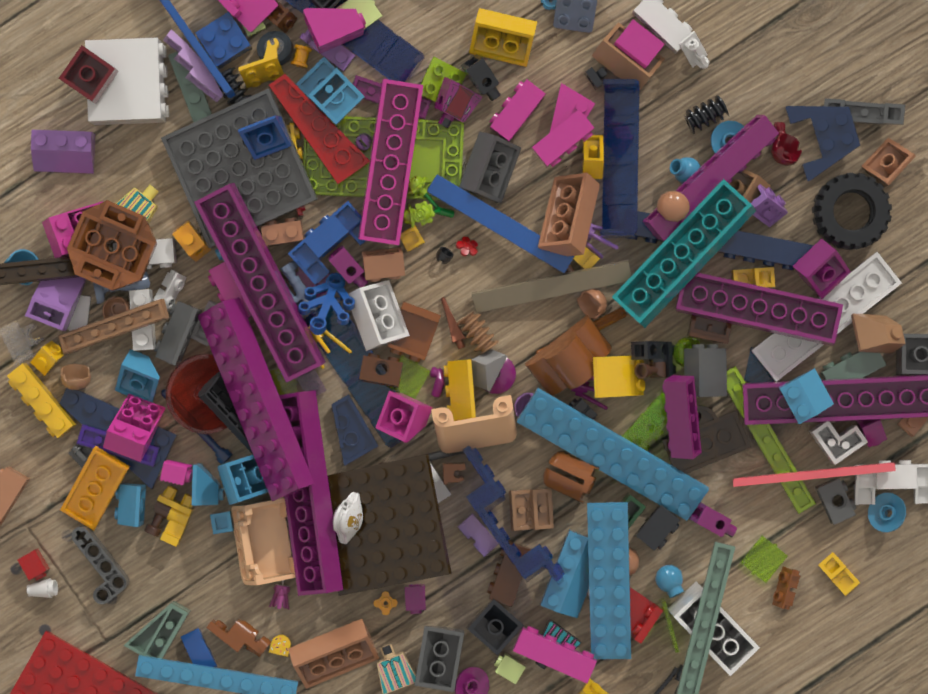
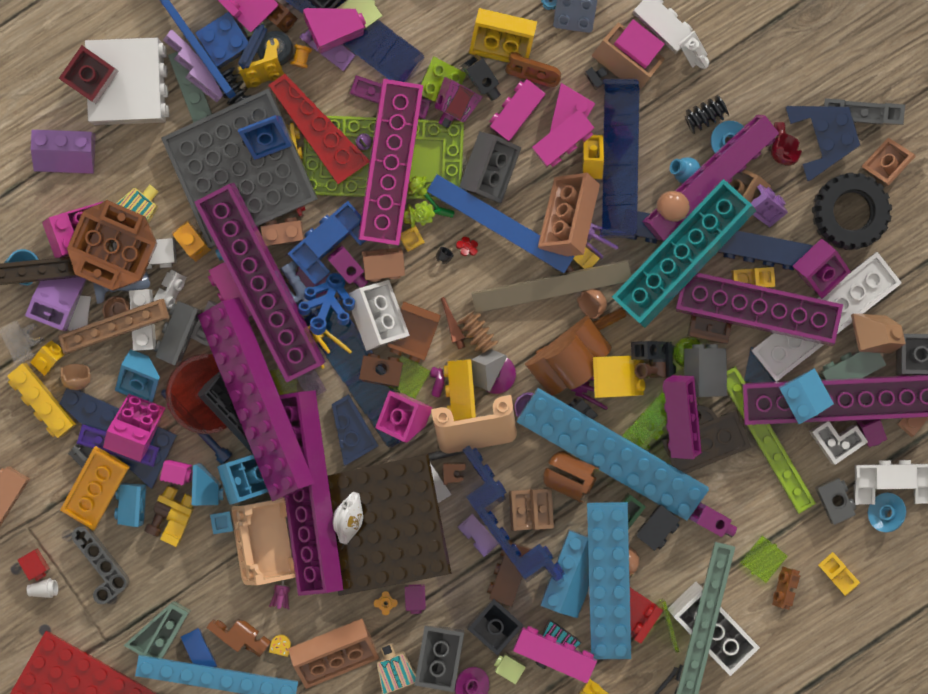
(252, 46): none -> dark blue axle
(330, 90): dark azure bracket -> none
(533, 70): none -> dark orange plate
(669, 580): dark azure piece -> none
(814, 474): coral tile -> none

